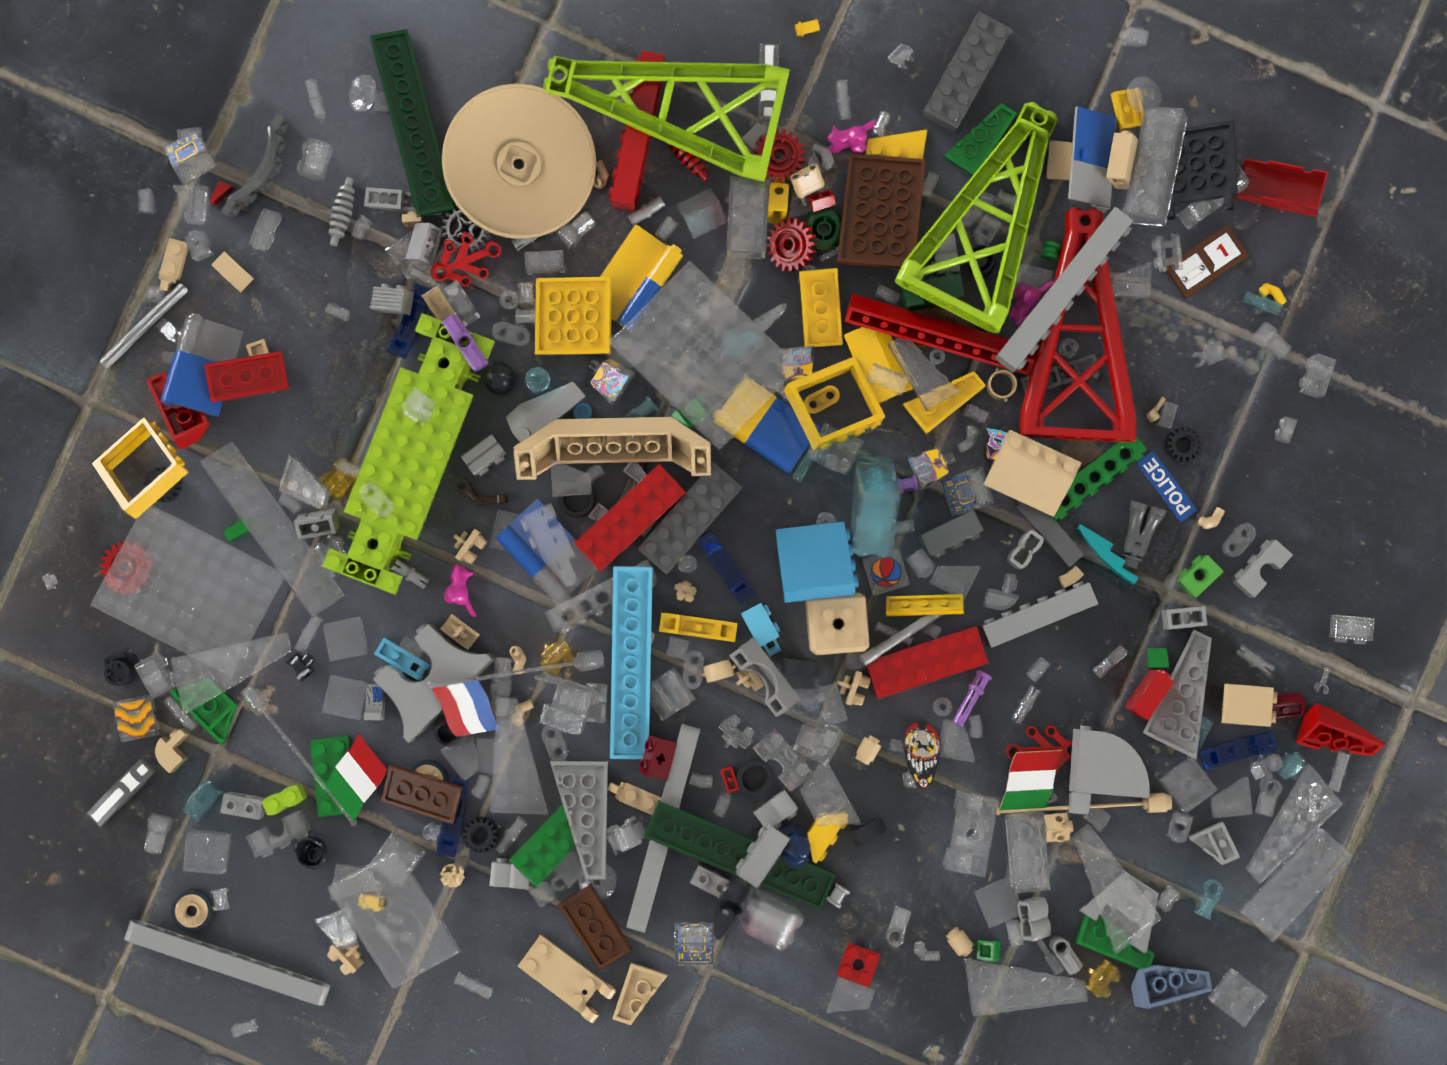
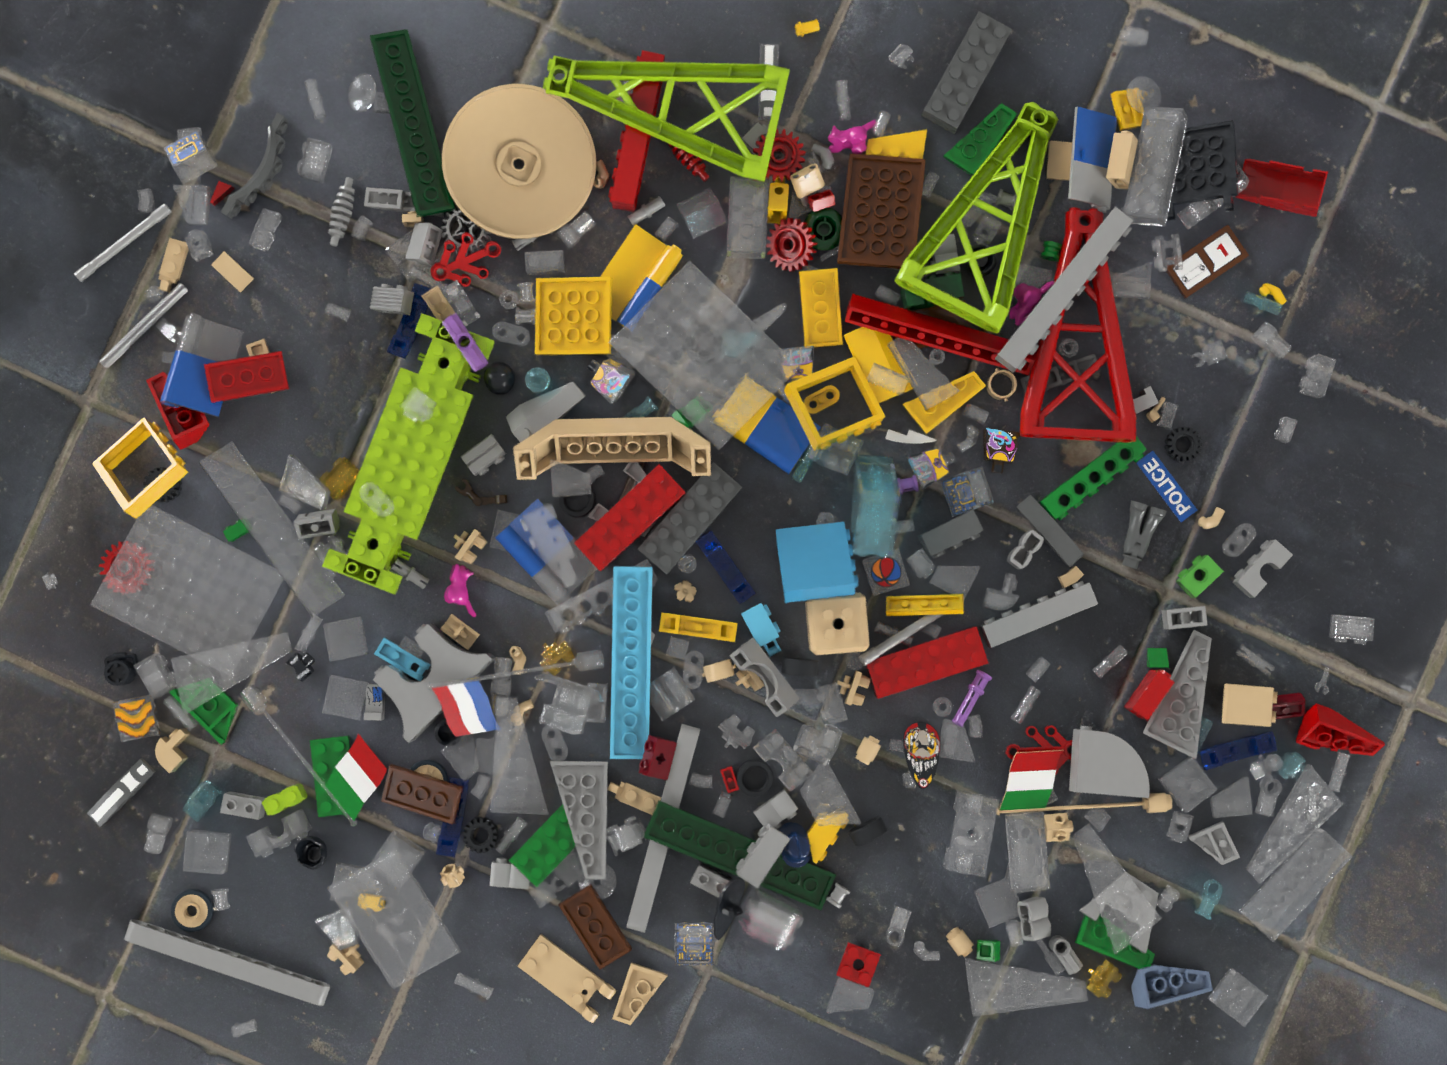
(155, 217): none -> light grey piece
(348, 468): clear piece -> none
(582, 411): dark azure tile -> none
(912, 437): none -> white sticker
(1031, 473): tan slope -> none
(1079, 802): light grey slope -> none
(1101, 549): teal slope -> none
(1145, 401): none -> light grey leg

